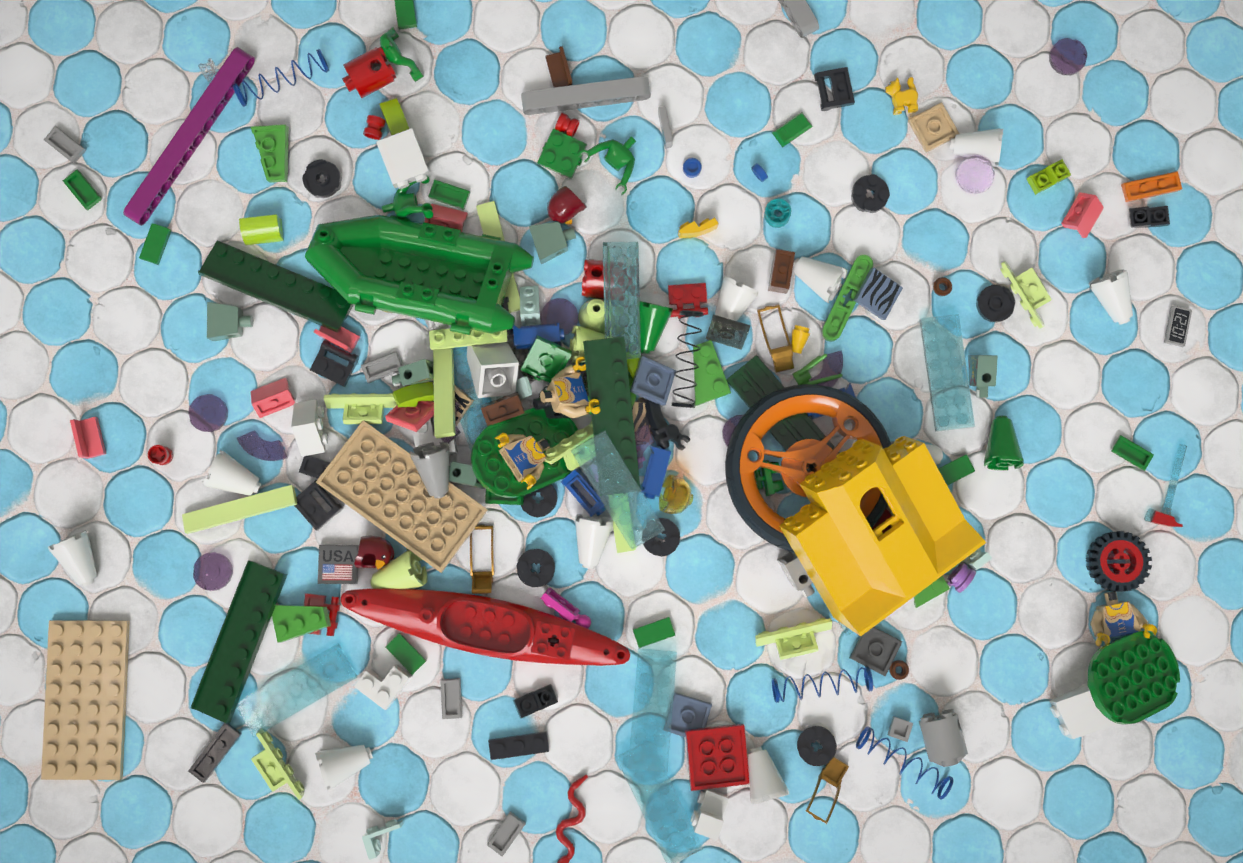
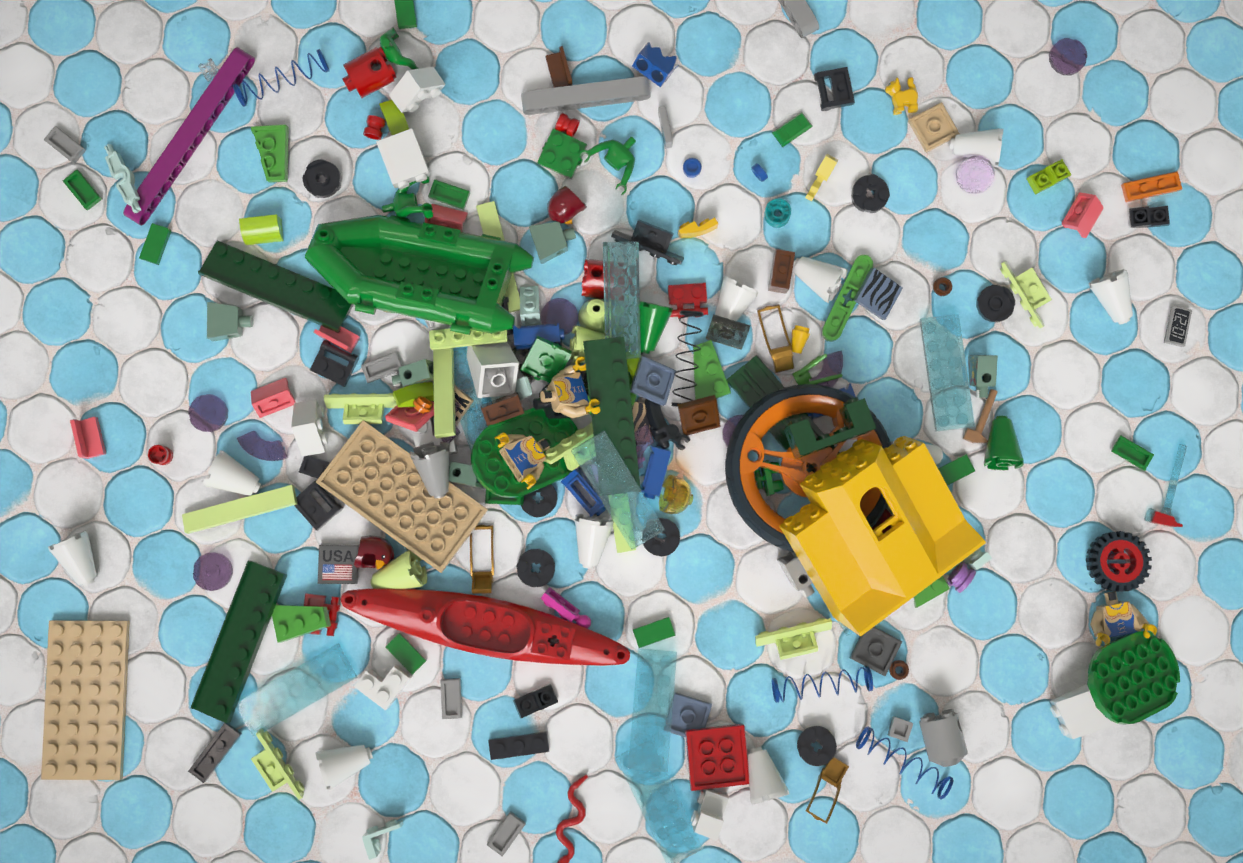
(126, 184): none -> light aqua piece
(415, 87): none -> white brick
(422, 405): none -> orange plate
(651, 240): none -> black bracket
(654, 64): none -> blue piece
(699, 415): none -> reddish brown tile
(823, 174): none -> light yellow piece
(856, 420): none -> dark green plate
(976, 436): none -> medium nougat piece

